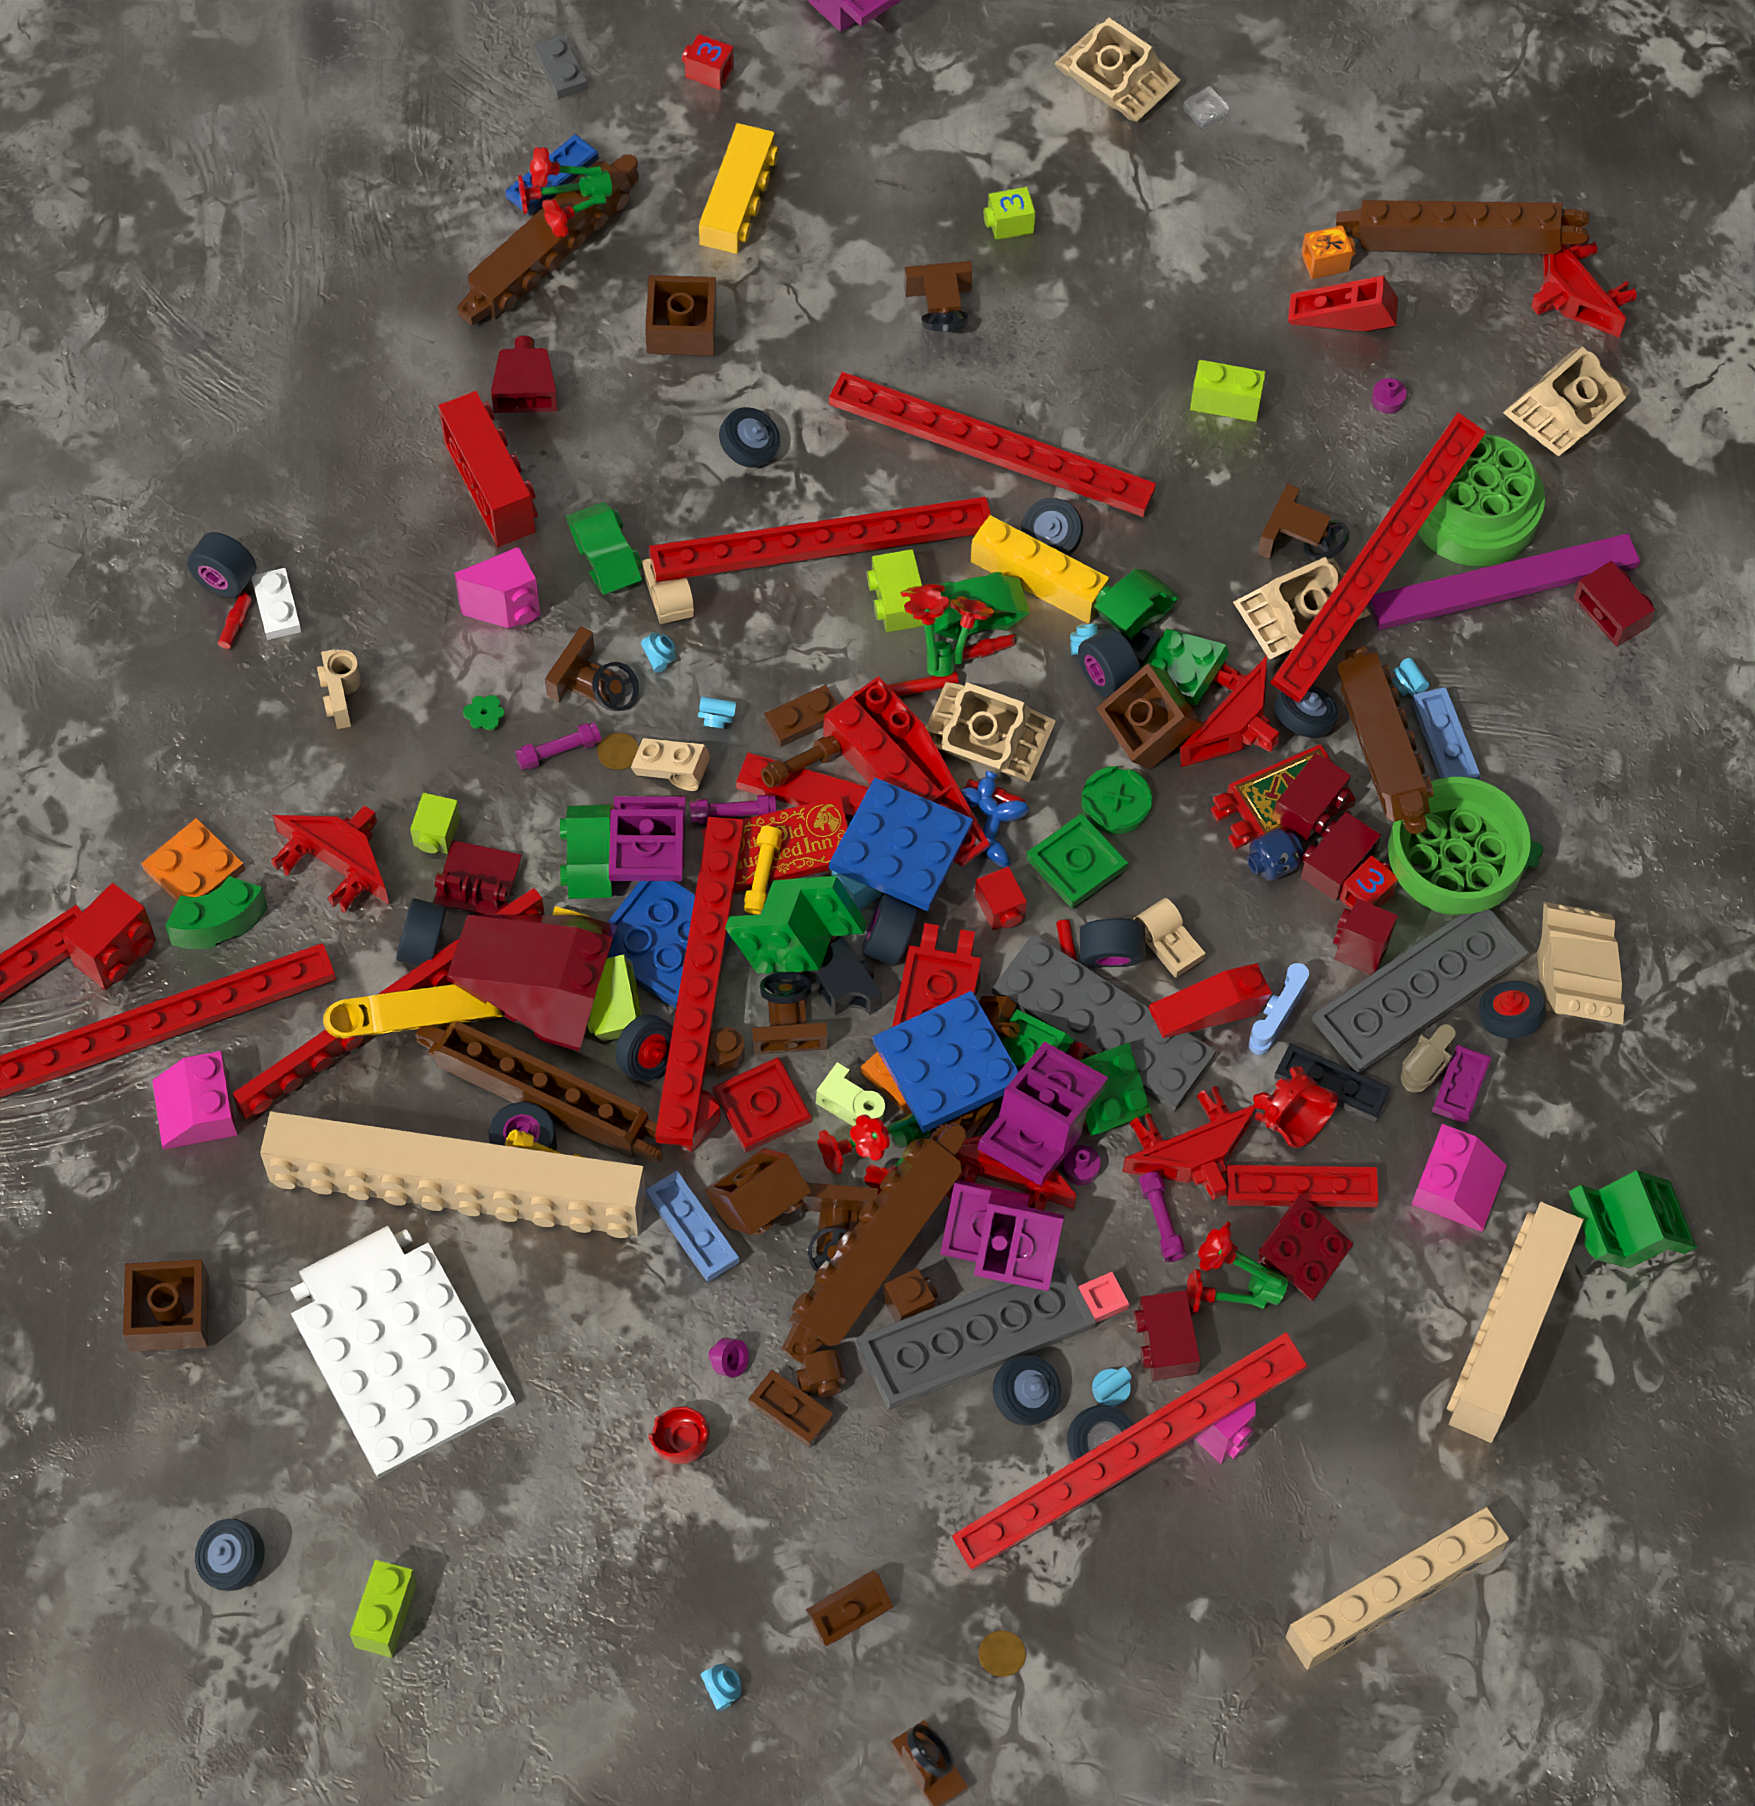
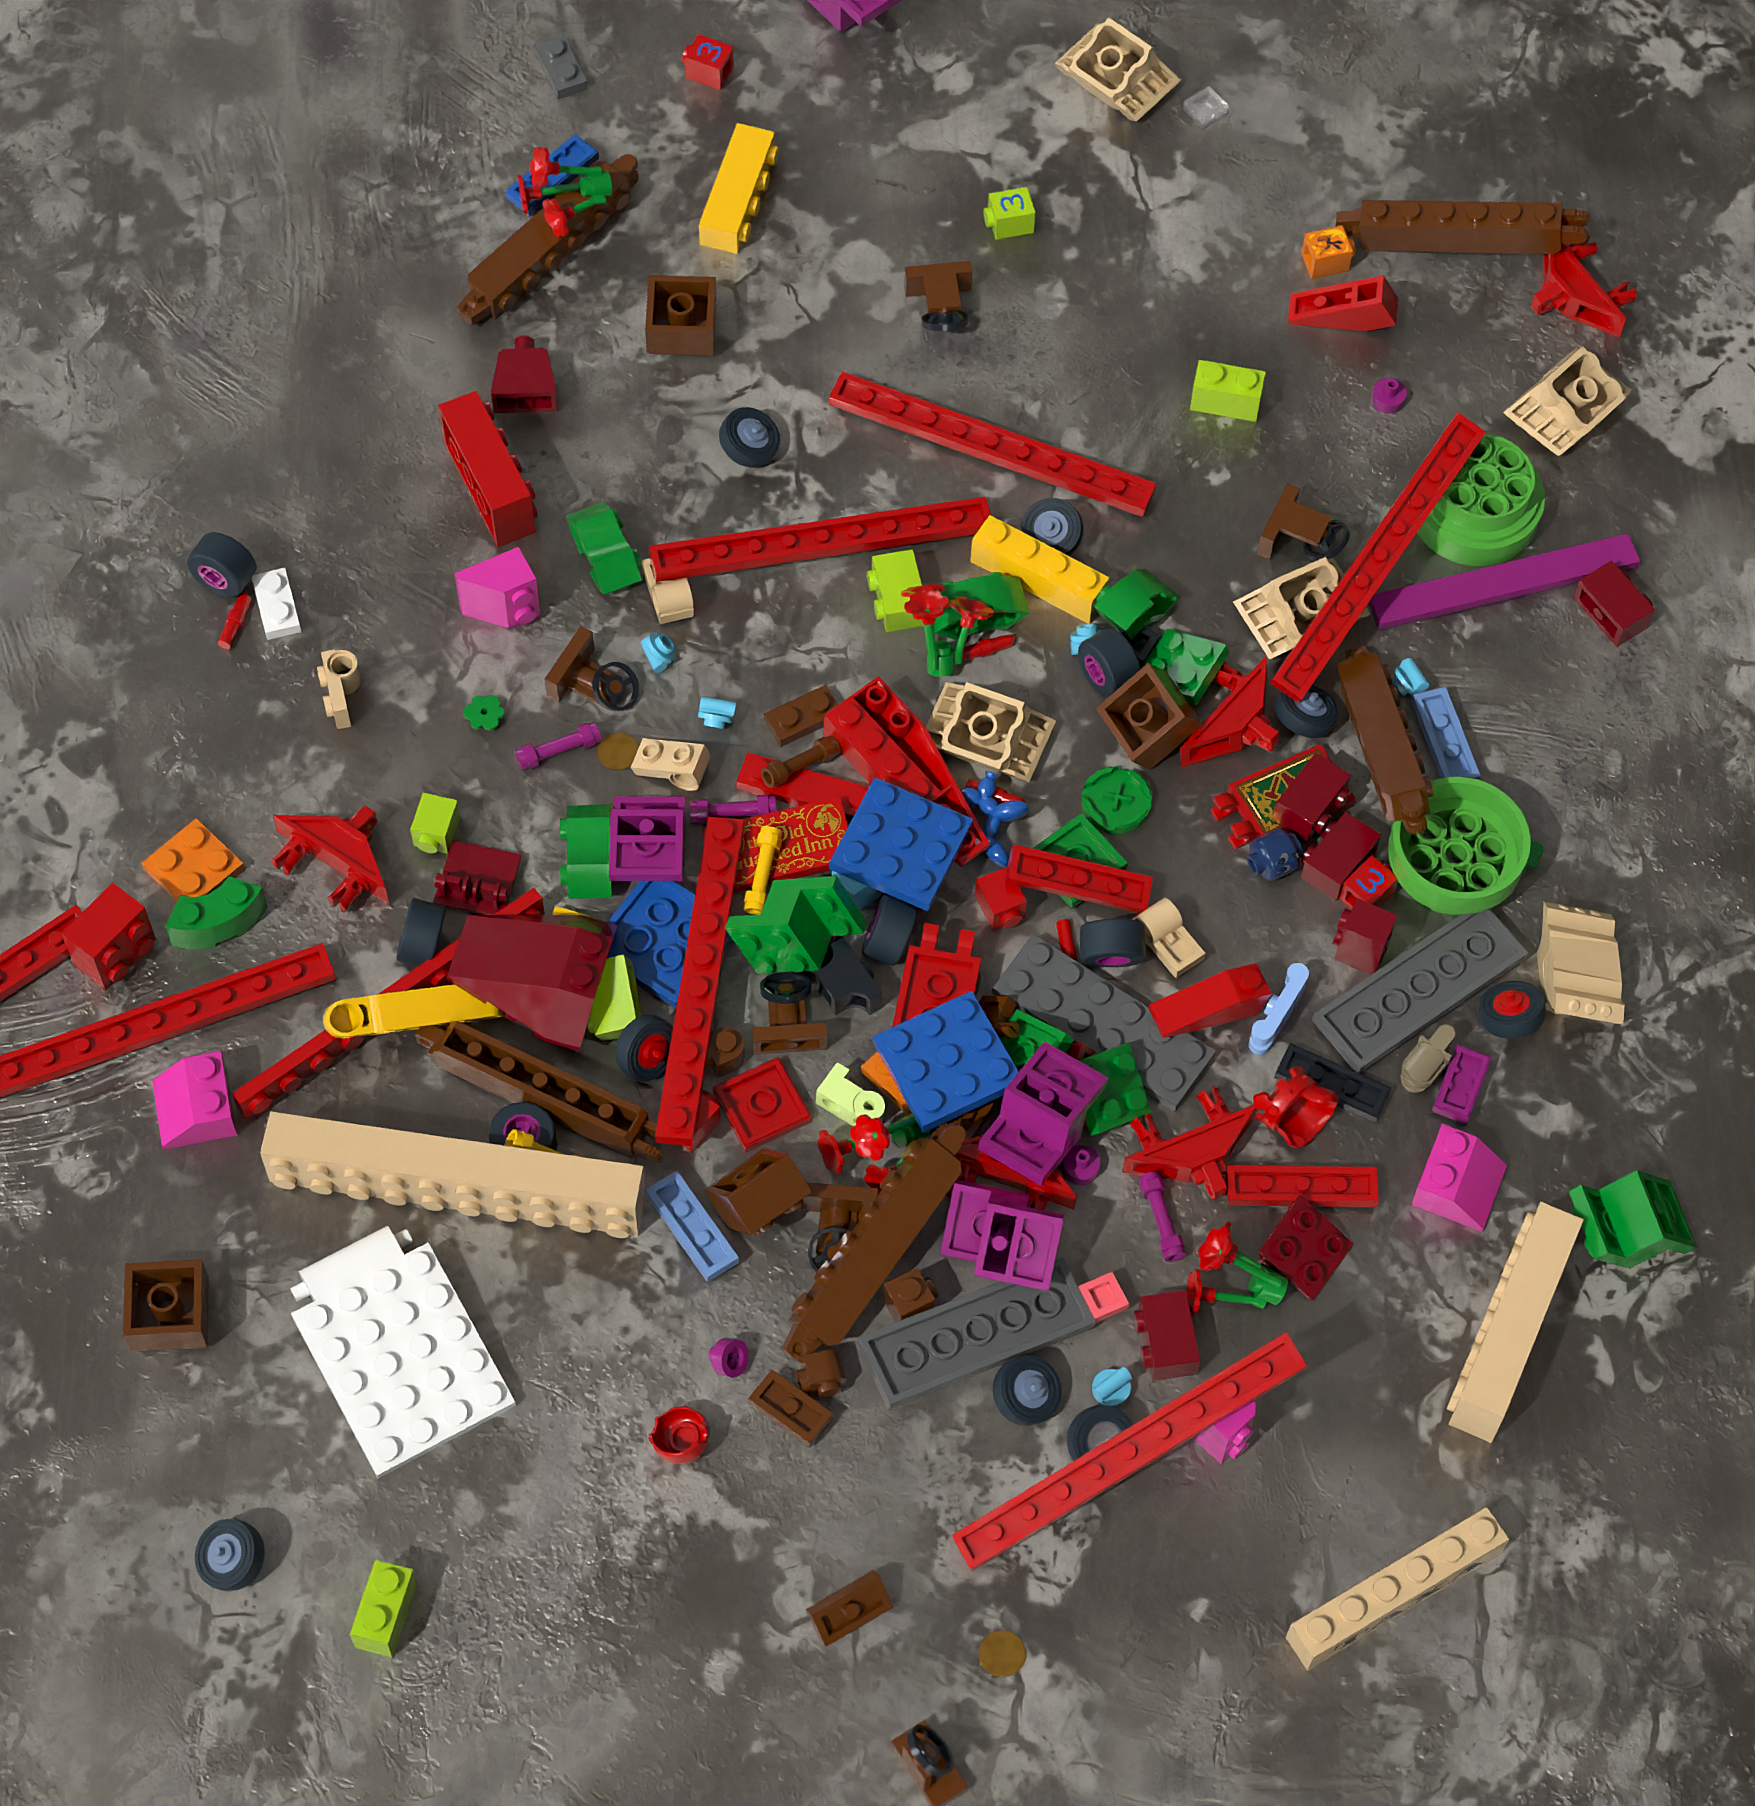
(723, 1685): medium azure plate -> none
(922, 684): red bar -> none
(1078, 879): none -> red plate

